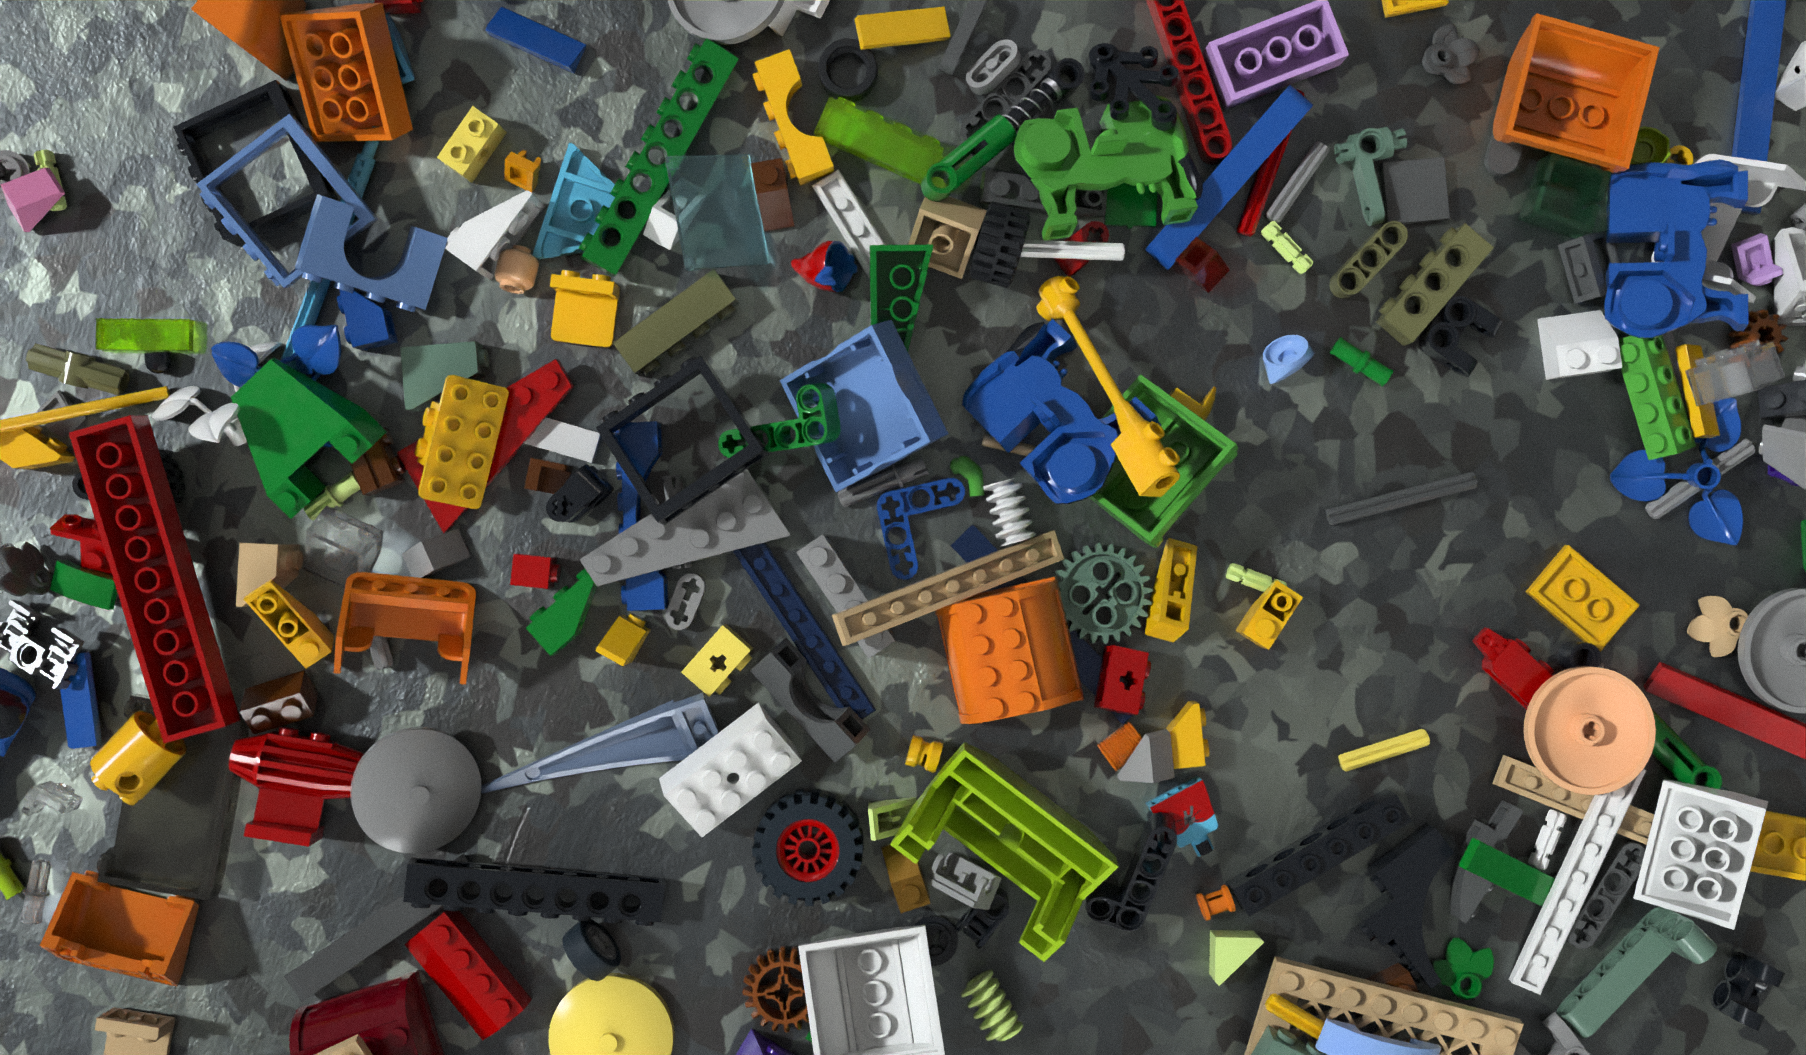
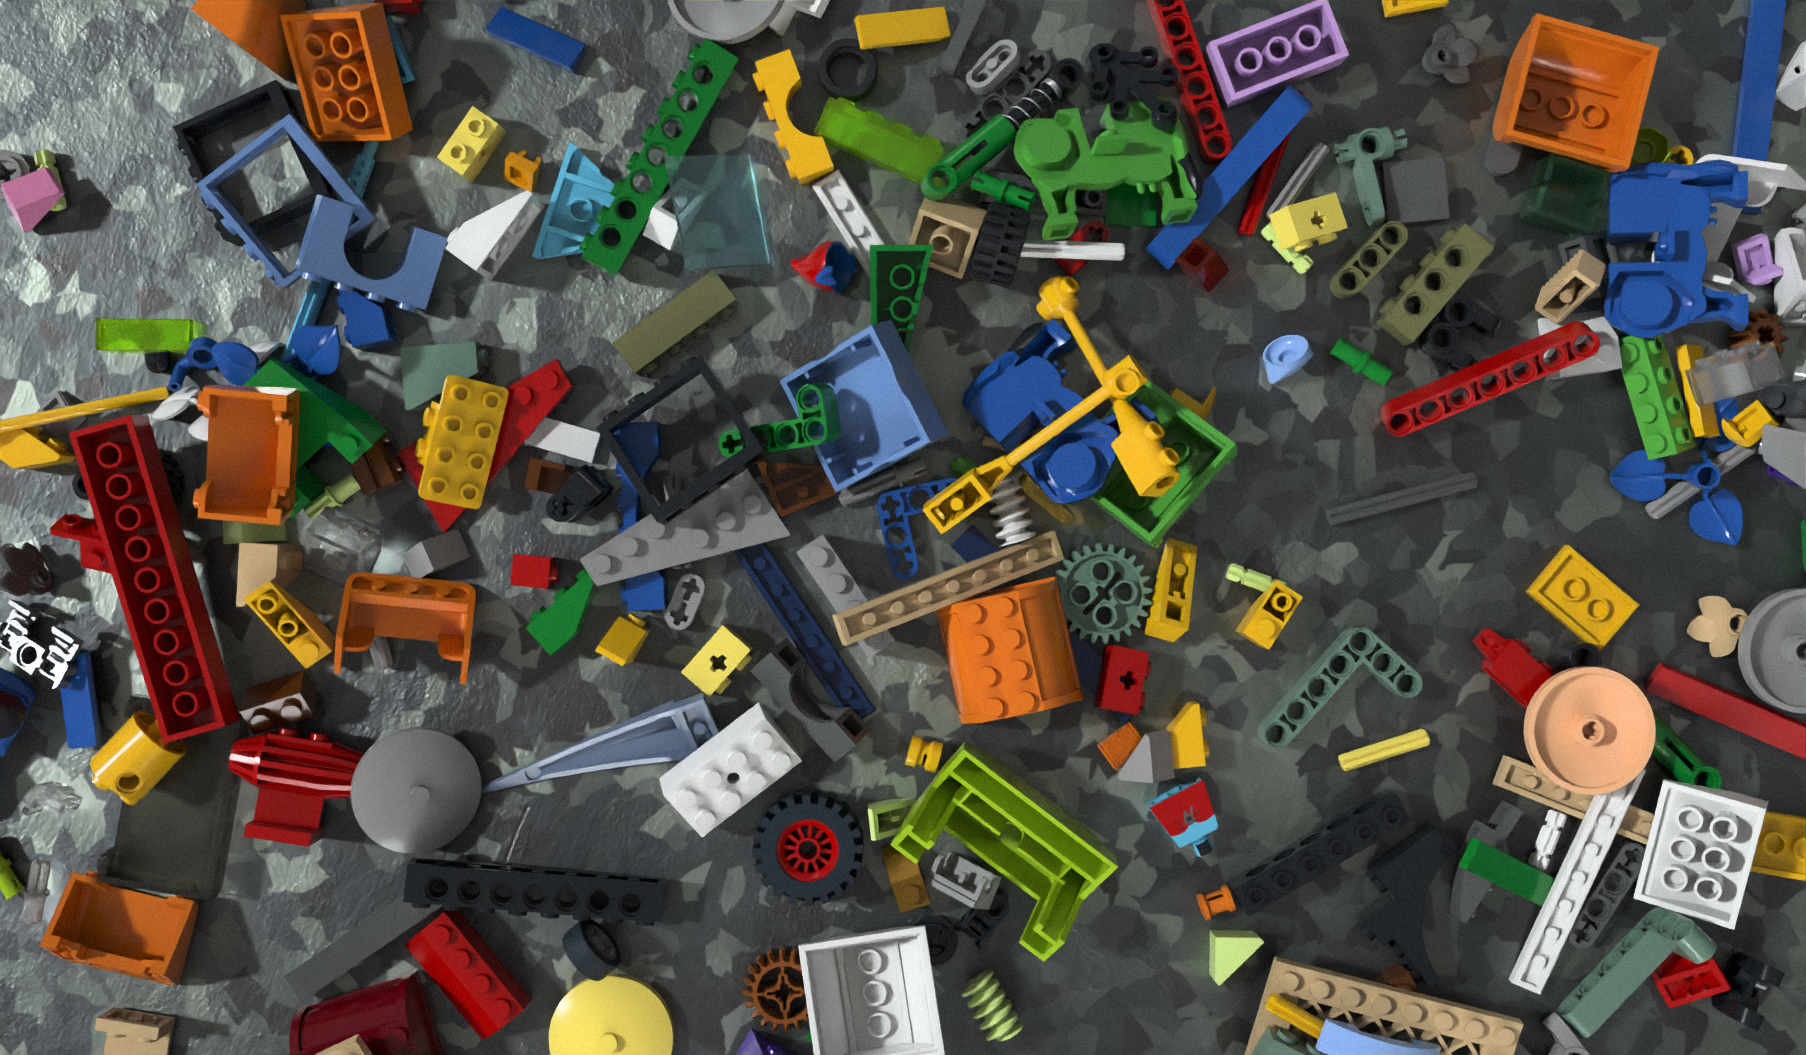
(78, 369): olive piece -> none
(84, 585): green slope -> none
(198, 355): none -> blue plate
(246, 532): none -> yellowish green slope
(249, 453): none -> orange windscreen
(516, 269): light nougat head -> none
(584, 309): yellow bracket -> none
(772, 194): reddish brown slope -> none
(795, 485): none -> reddish brown wing
(978, 484): none -> yellow bar
(1003, 190): none -> green pin
(1034, 490): none -> clear yellow tile
(1140, 871): black beam -> none
(1308, 221): none -> light yellow brick
(1332, 681): none -> sand green beam
(1462, 964): green plate -> none
(1504, 378): none -> red beam
(1570, 286): none -> tan brick
(1686, 982): none -> red slope
(1747, 426): none -> yellow plate

